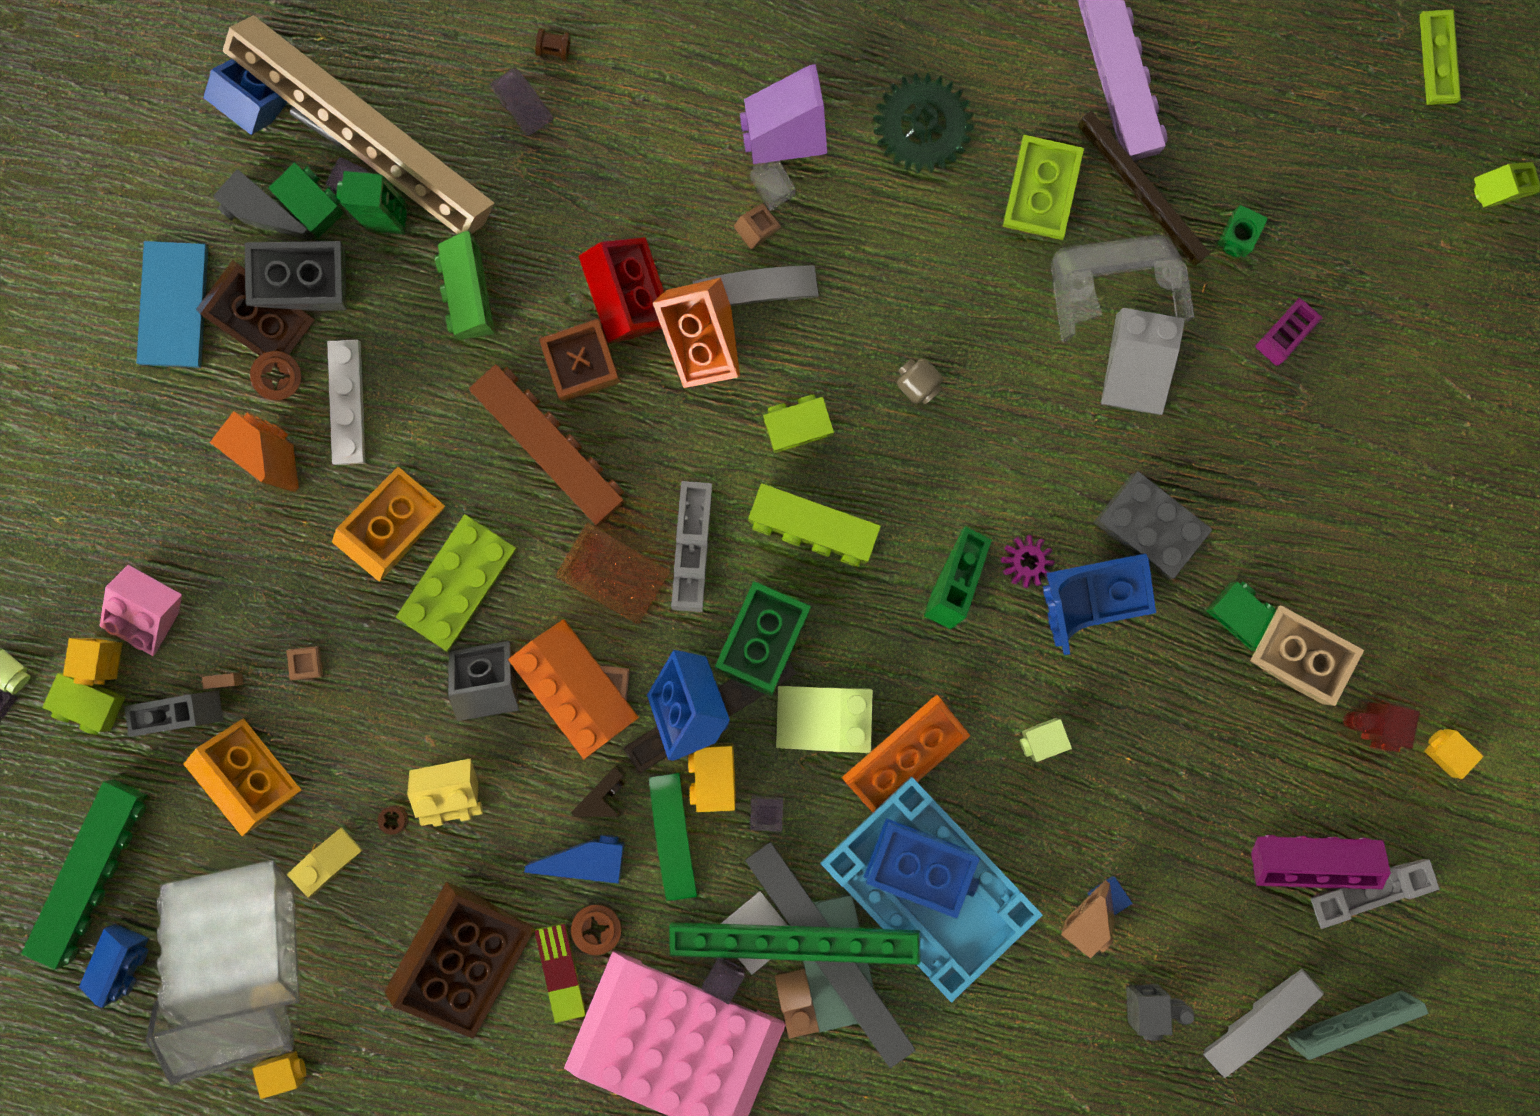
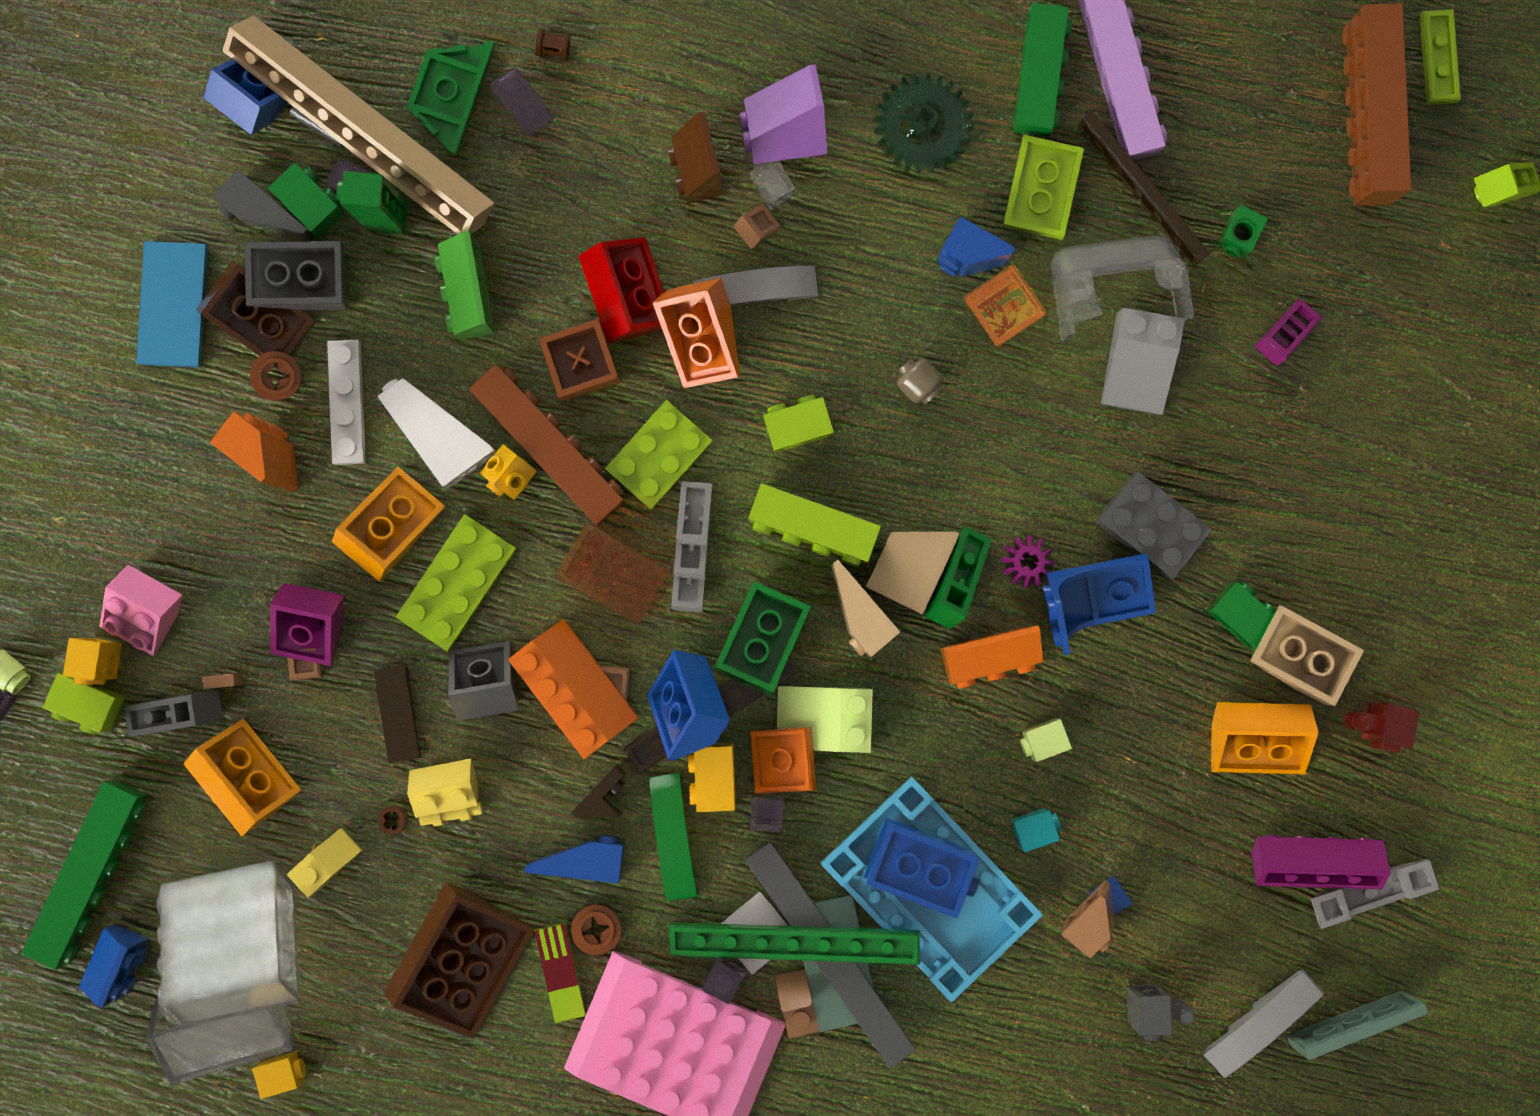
(305, 620): none -> magenta slope
(397, 714): none -> dark brown tile
(437, 436): none -> white slope
(449, 91): none -> green wing
(507, 473): none -> yellow brick
(659, 454): none -> lime plate
(696, 161): none -> reddish brown slope
(783, 760): none -> orange tile
(863, 617): none -> tan slope
(907, 752): orange tile -> none
(911, 566): none -> tan slope
(972, 250): none -> blue slope
(993, 656): none -> orange slope
(1004, 306): none -> clear yellow tile
(1036, 829): none -> teal brick
(1040, 70): none -> green brick
(1262, 738): none -> light orange slope
(1377, 105): none -> dark orange brick
(1453, 753): yellow brick -> none

